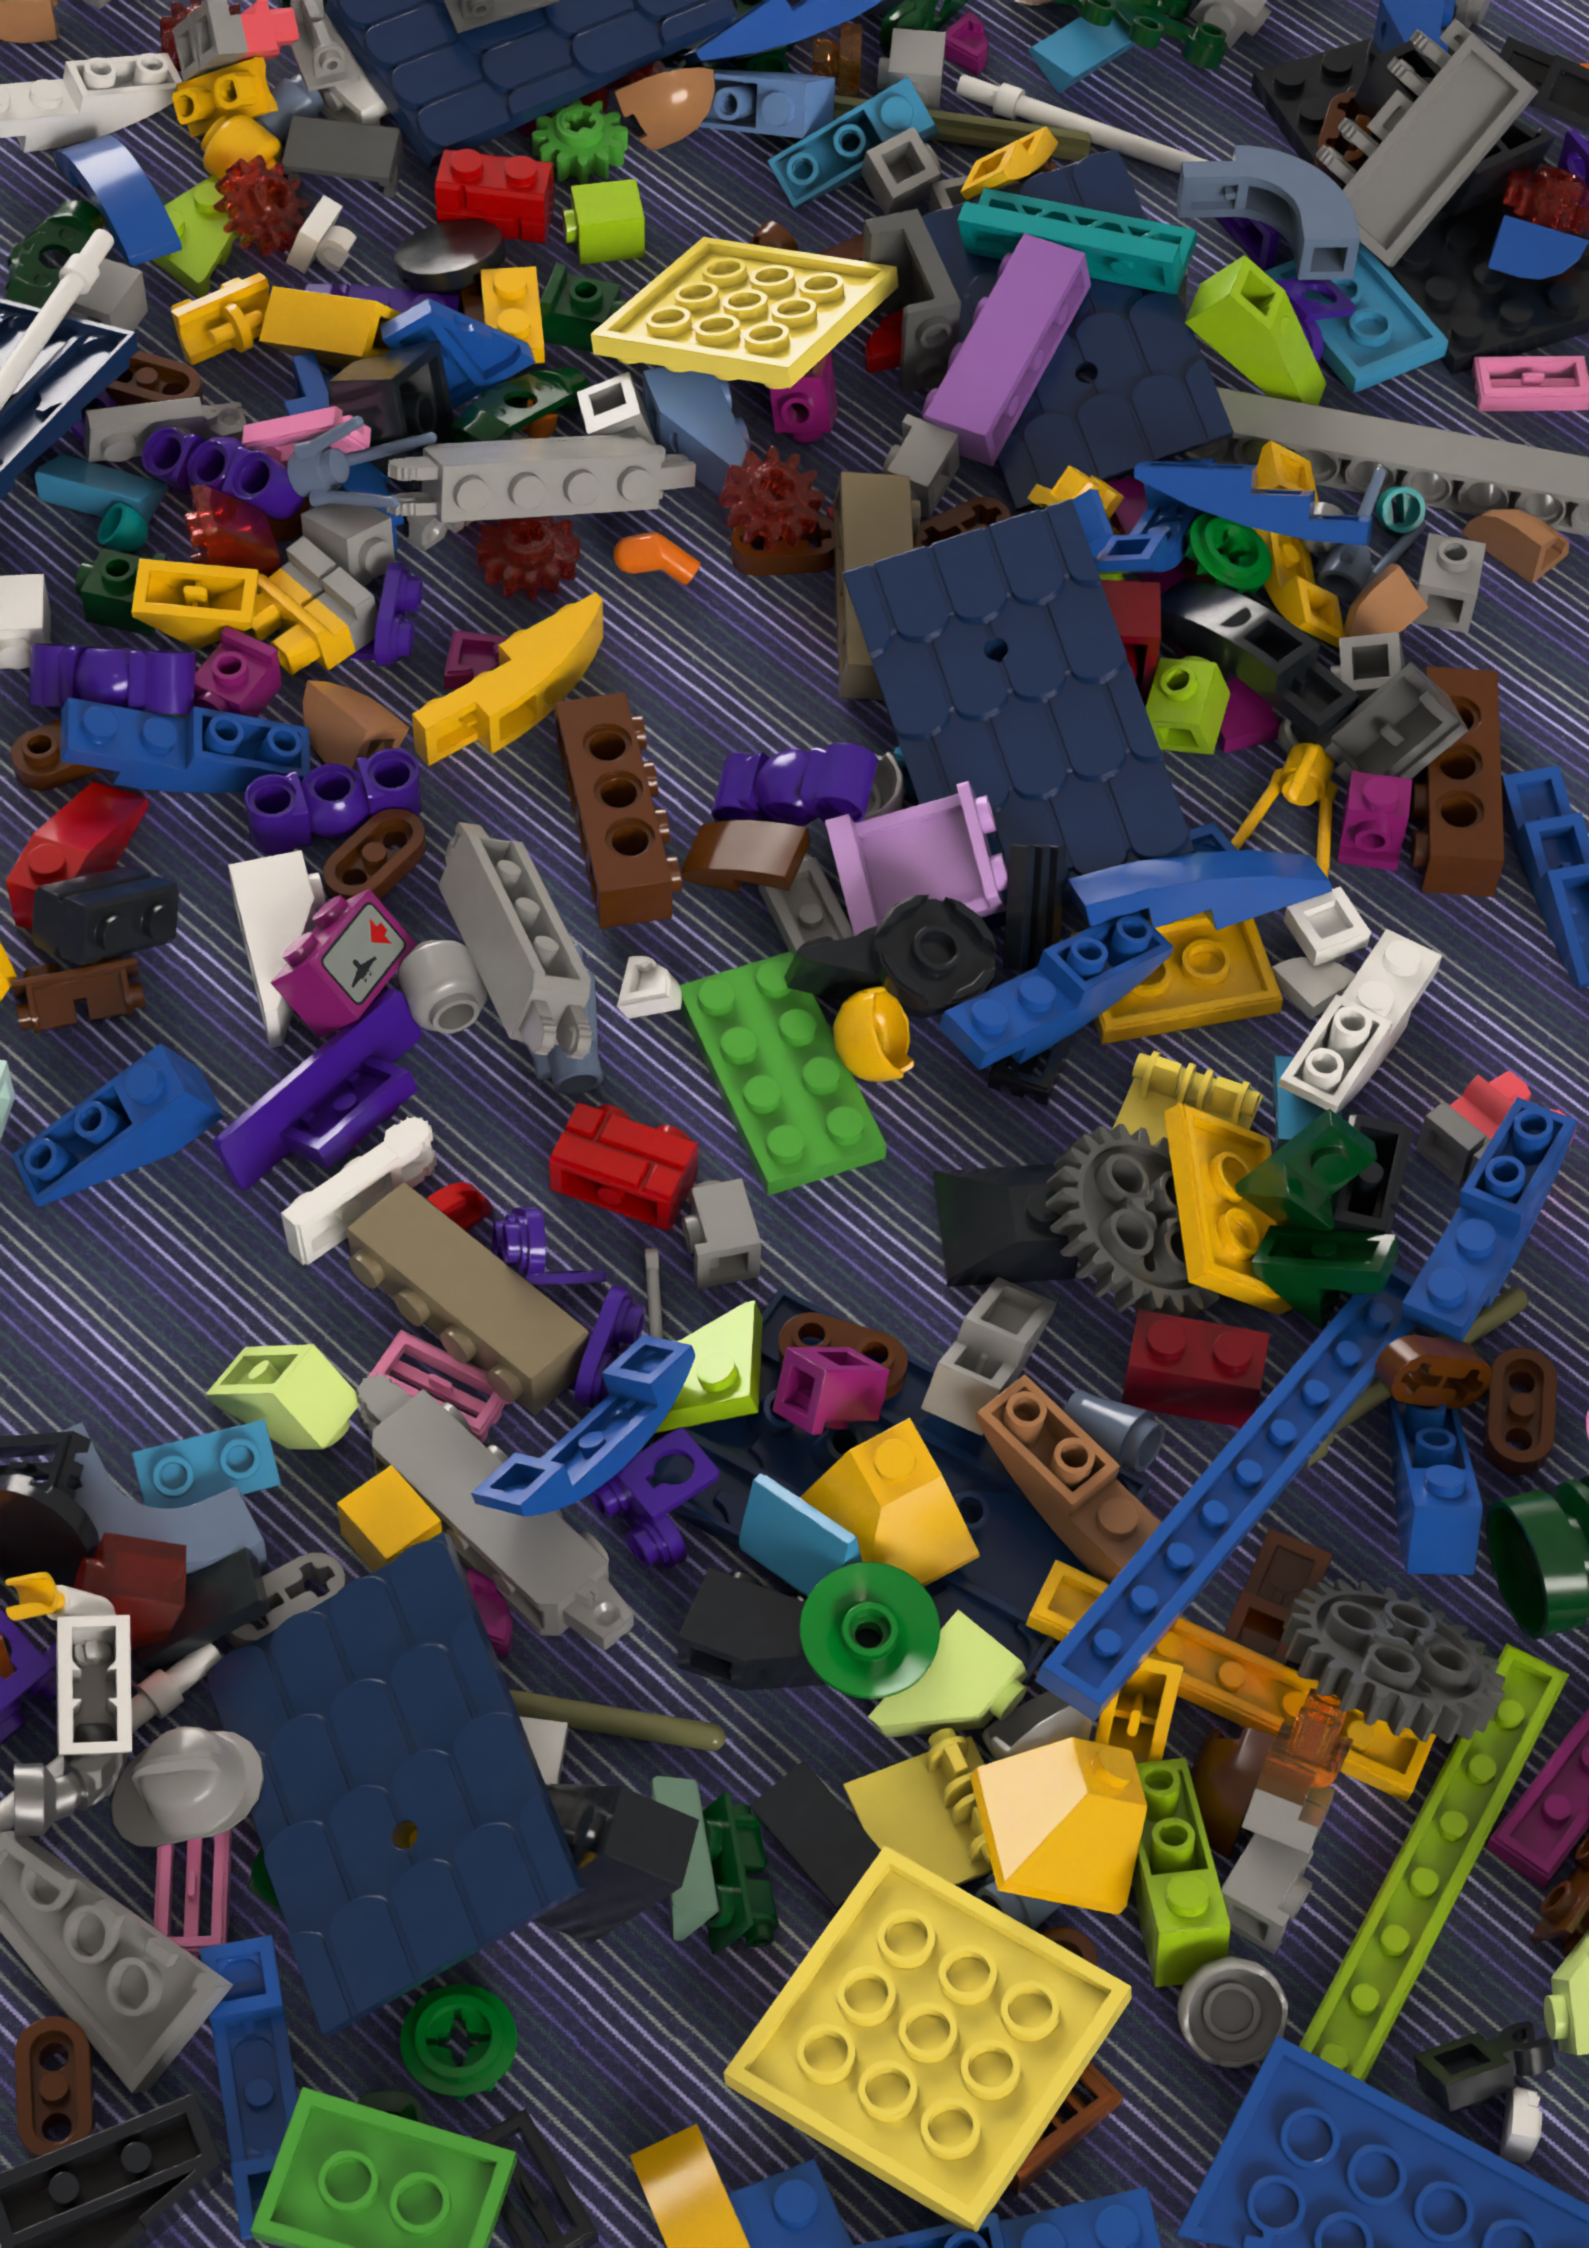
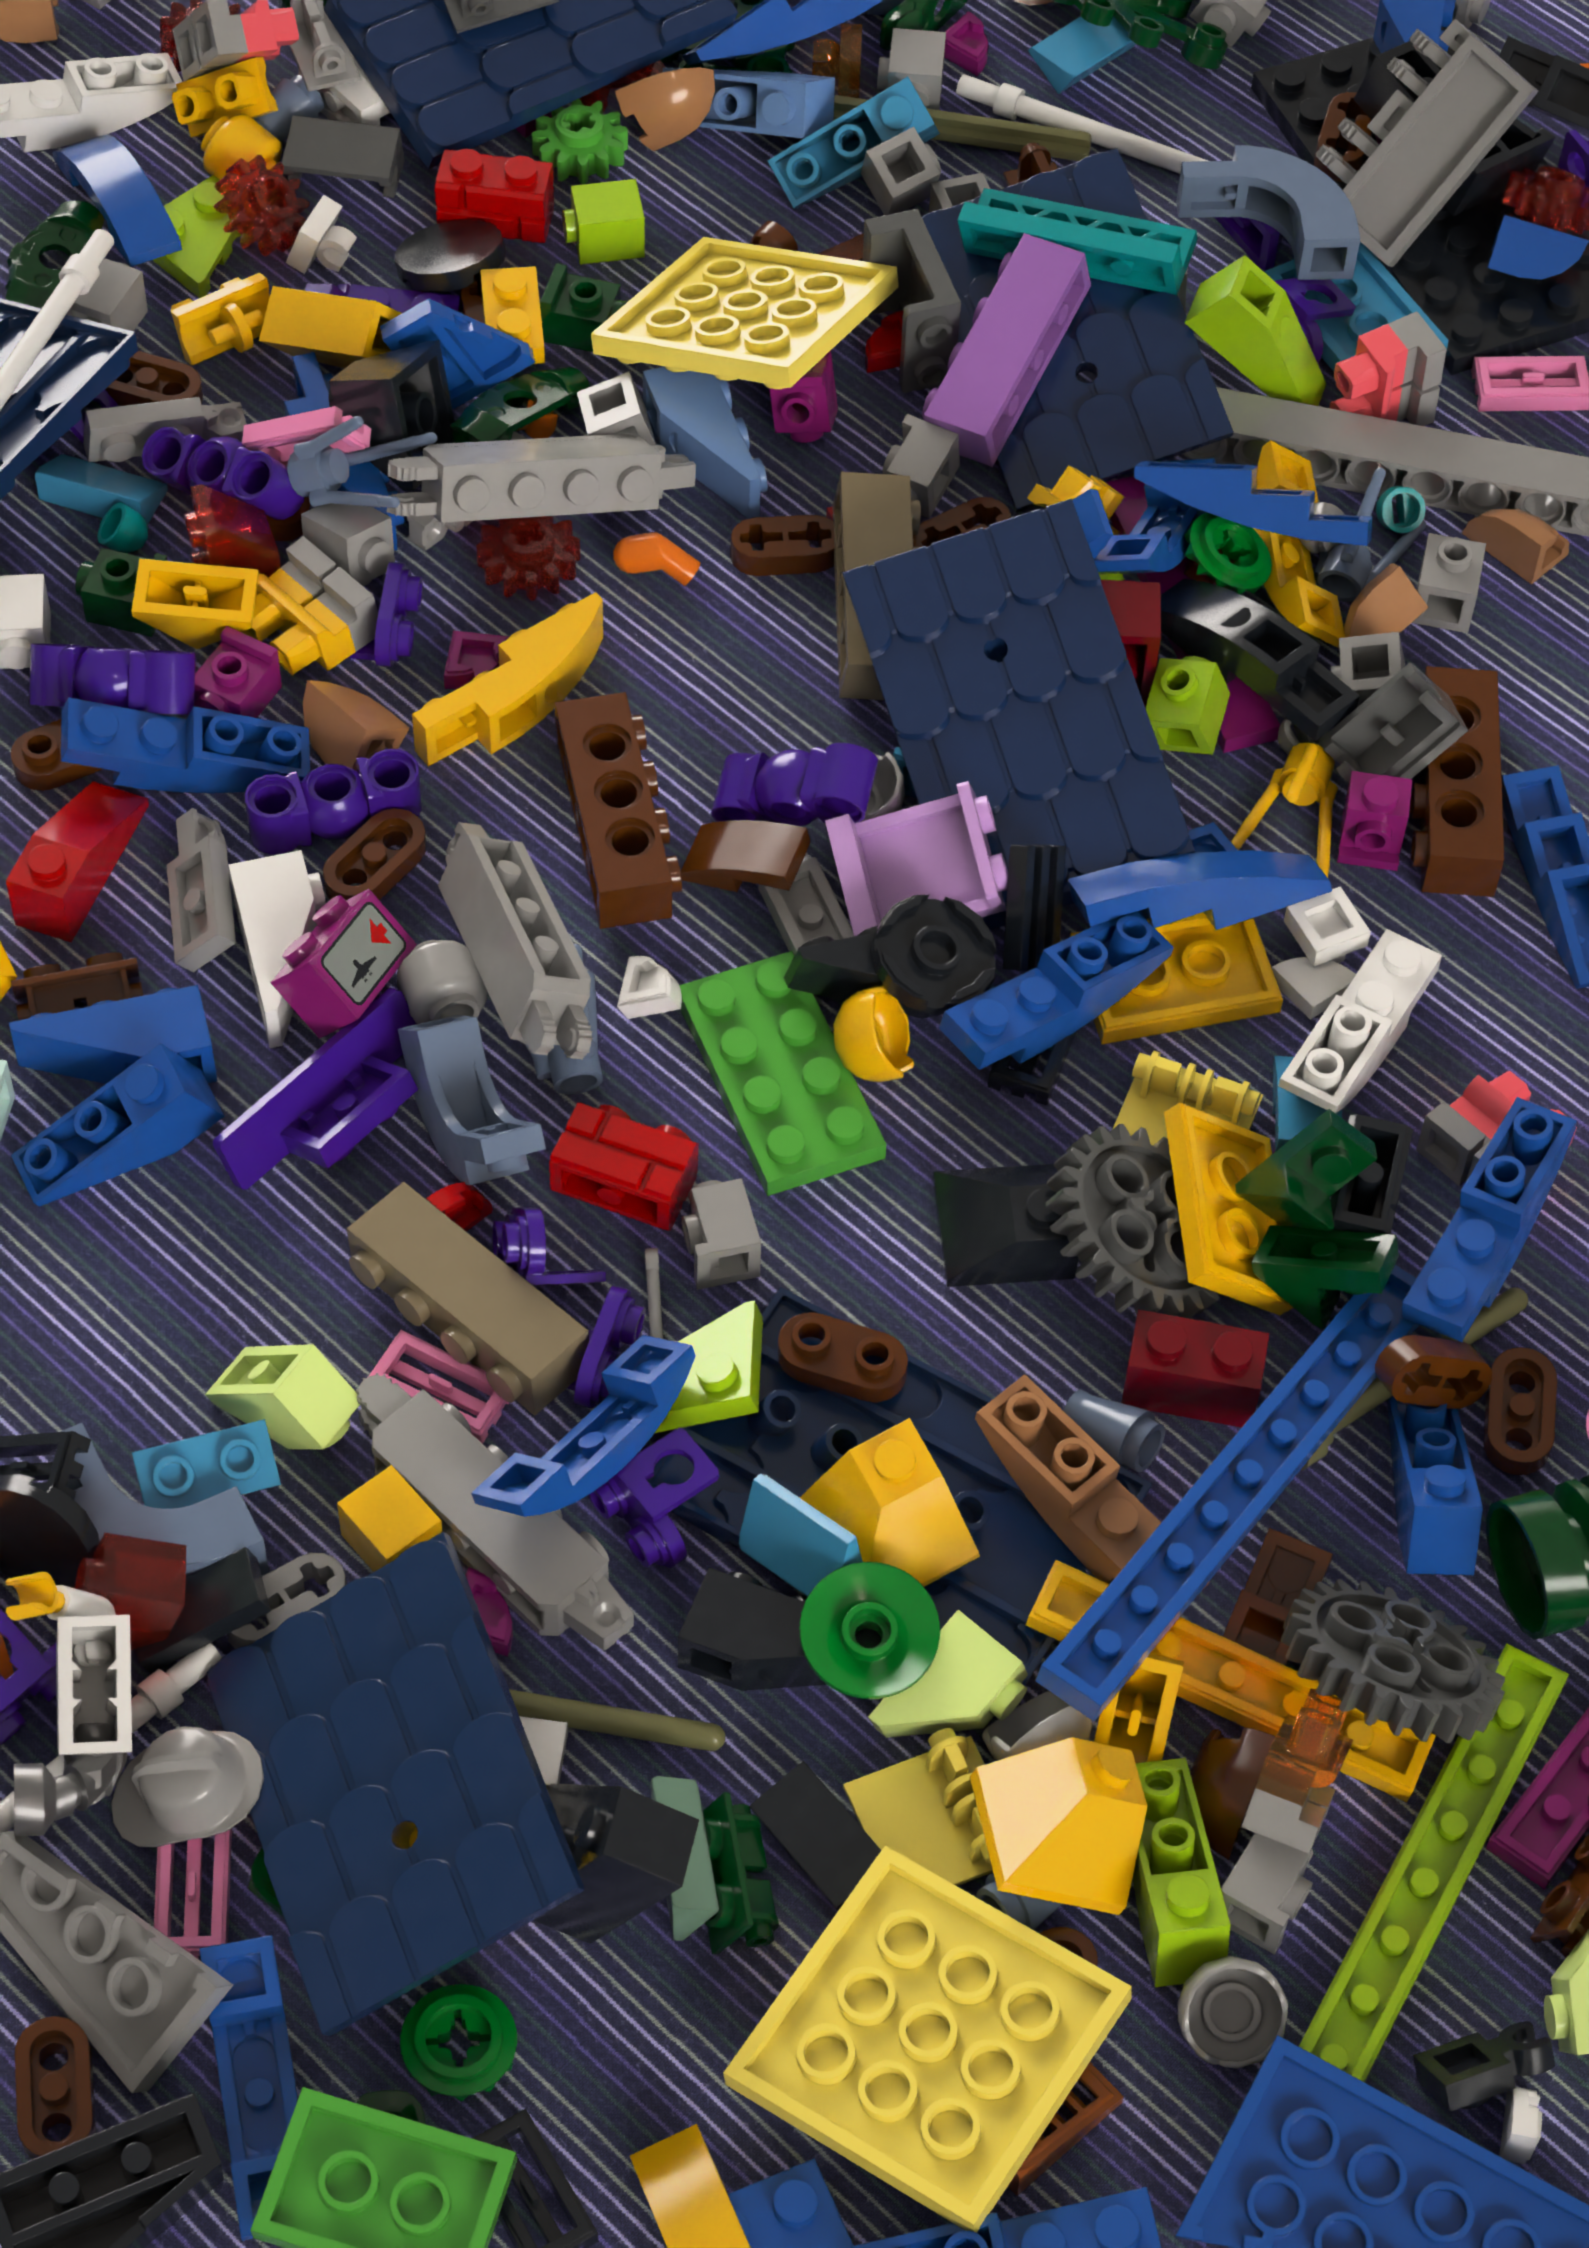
(105, 914): black brick -> none
(112, 1035): none -> blue slope
(200, 892): none -> light grey hinge
(321, 1216): white hinge -> none
(461, 1103): none -> sand blue arch
(771, 498): clear red gear -> none
(829, 1388): magenta brick -> none
(987, 1352): light grey slope -> none
(1009, 163): yellow slope -> none
(1393, 372): none -> hips

